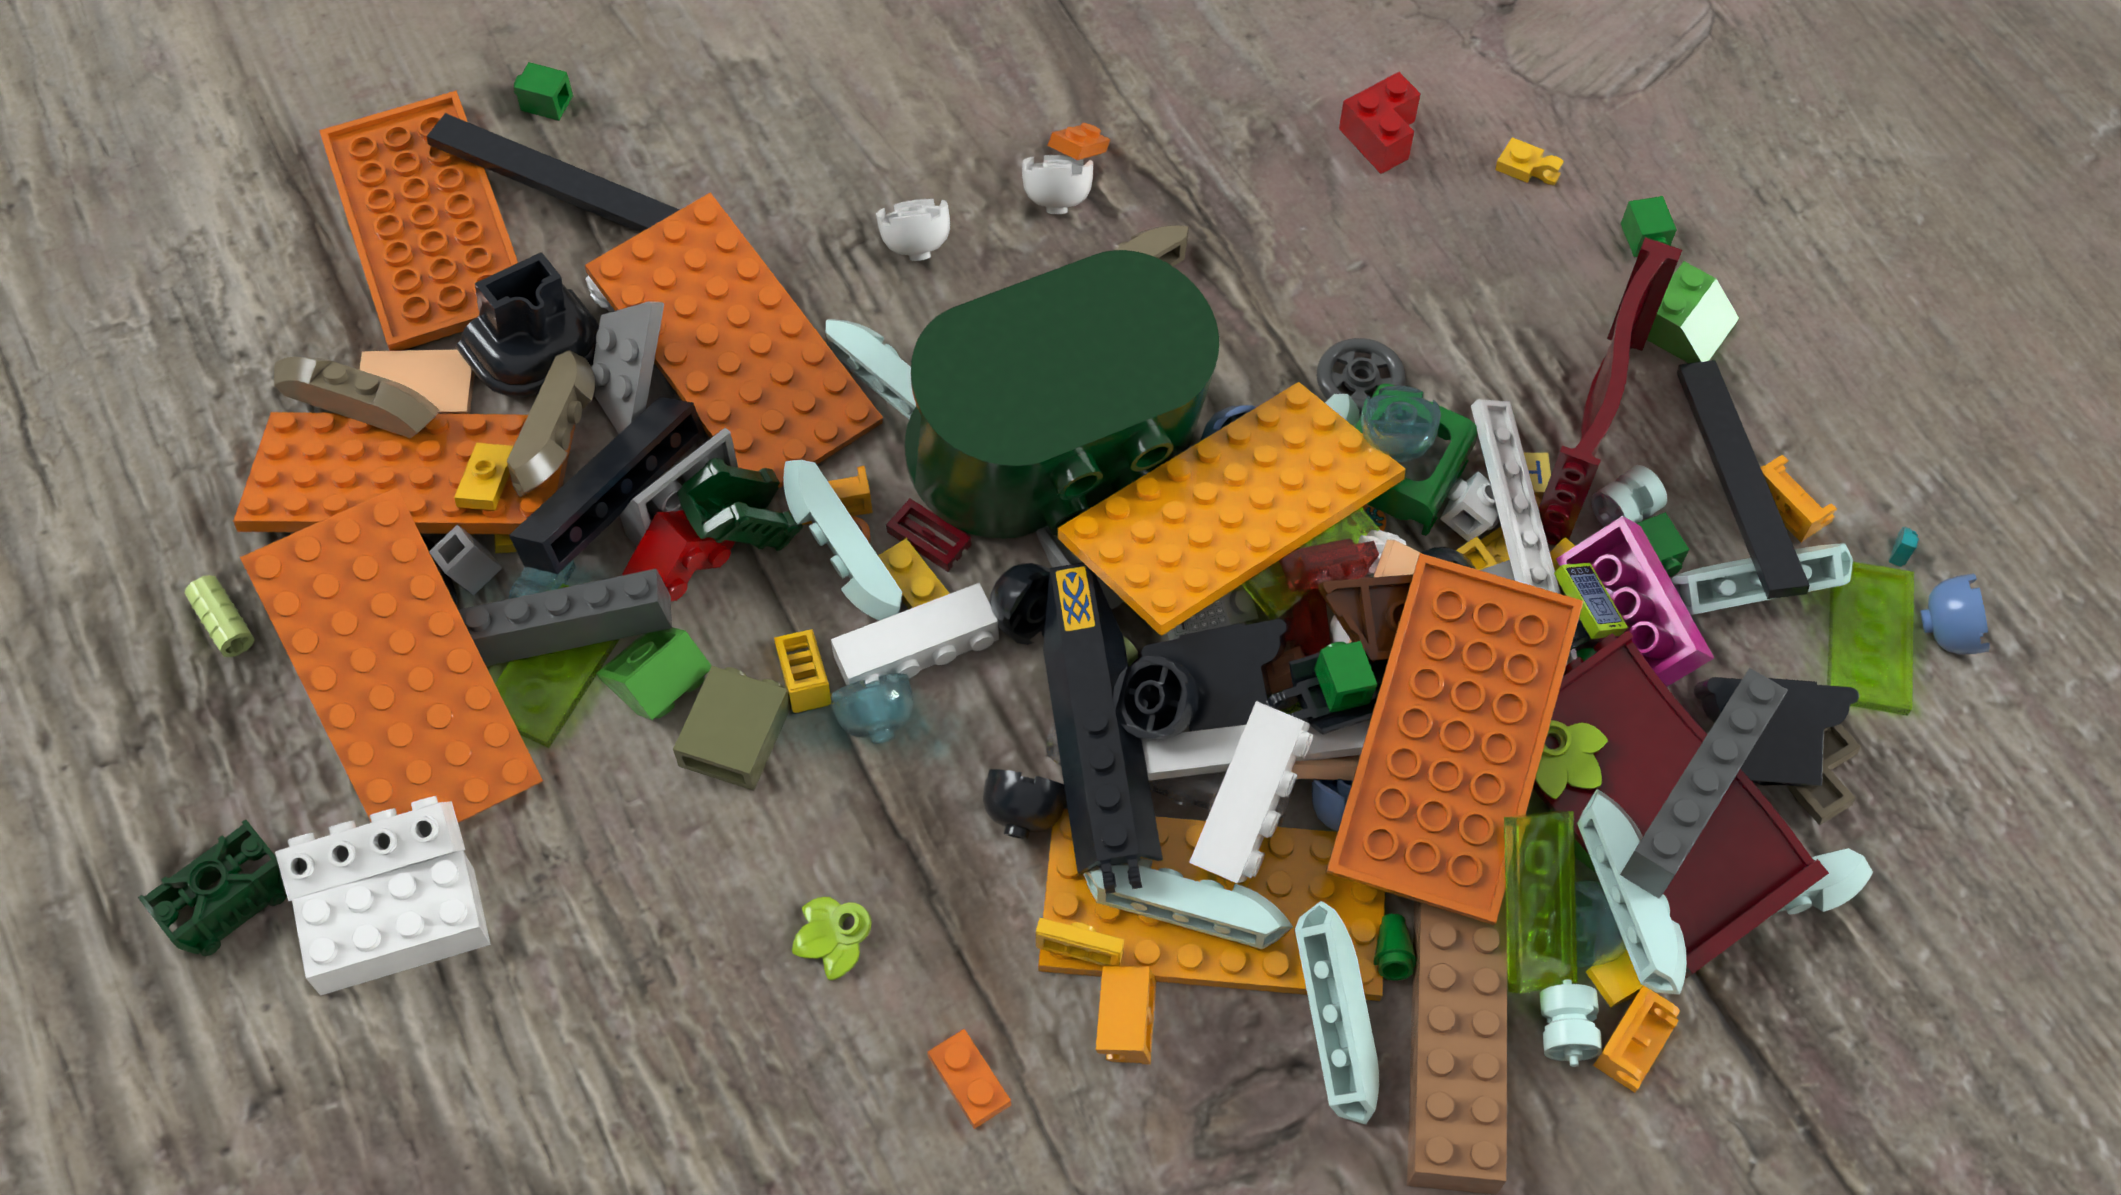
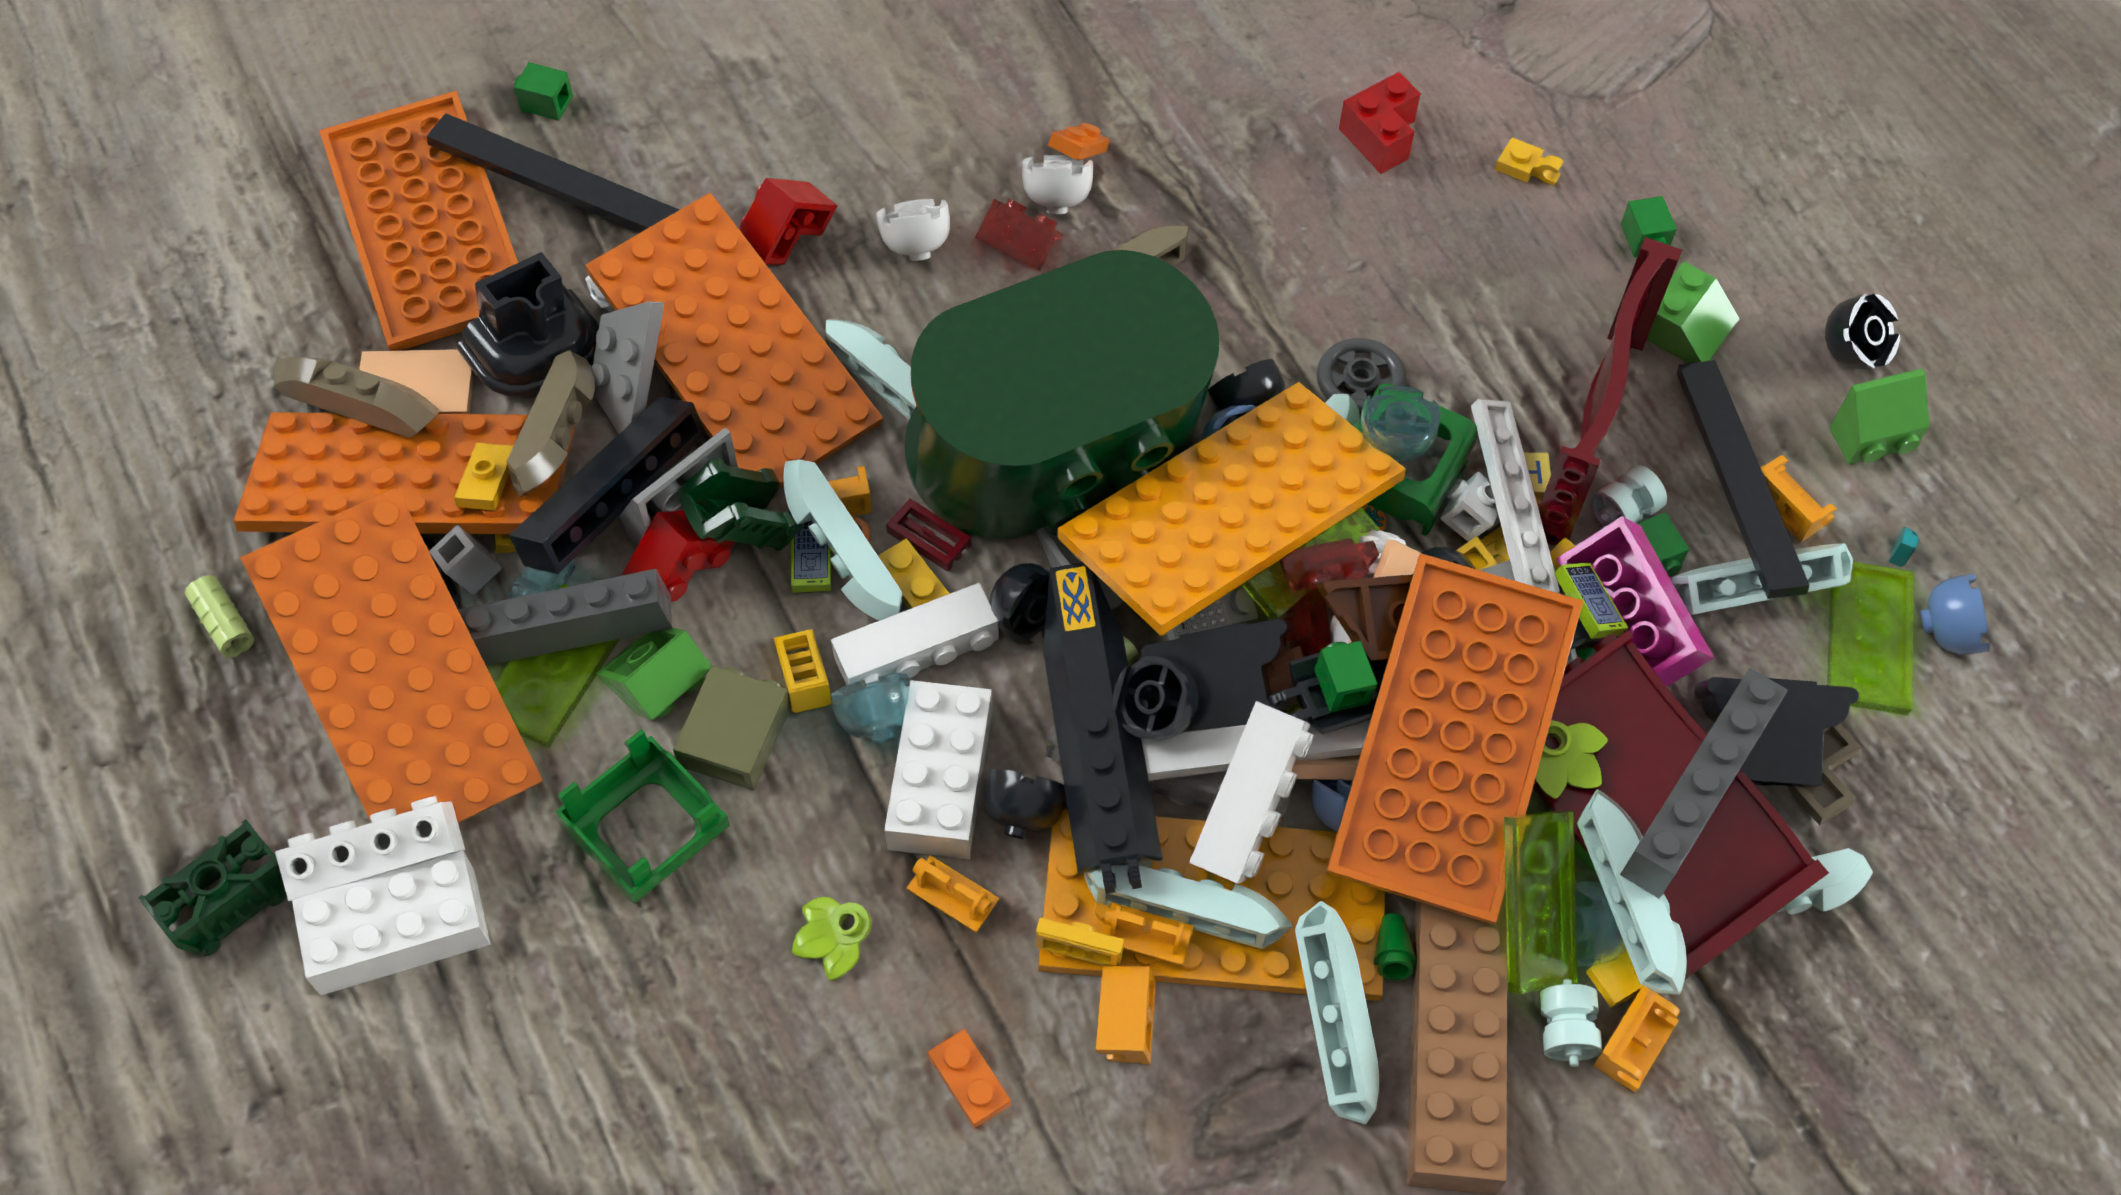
(642, 766): none -> green piece
(782, 214): none -> red brick
(810, 563): none -> tile
(939, 770): none -> white brick
(952, 893): none -> light orange hinge
(1018, 234): none -> clear red bracket
(1148, 933): none -> light orange hinge
(1252, 387): none -> black cylinder
(1862, 332): none -> black cylinder
(1882, 417): none -> bright green slope

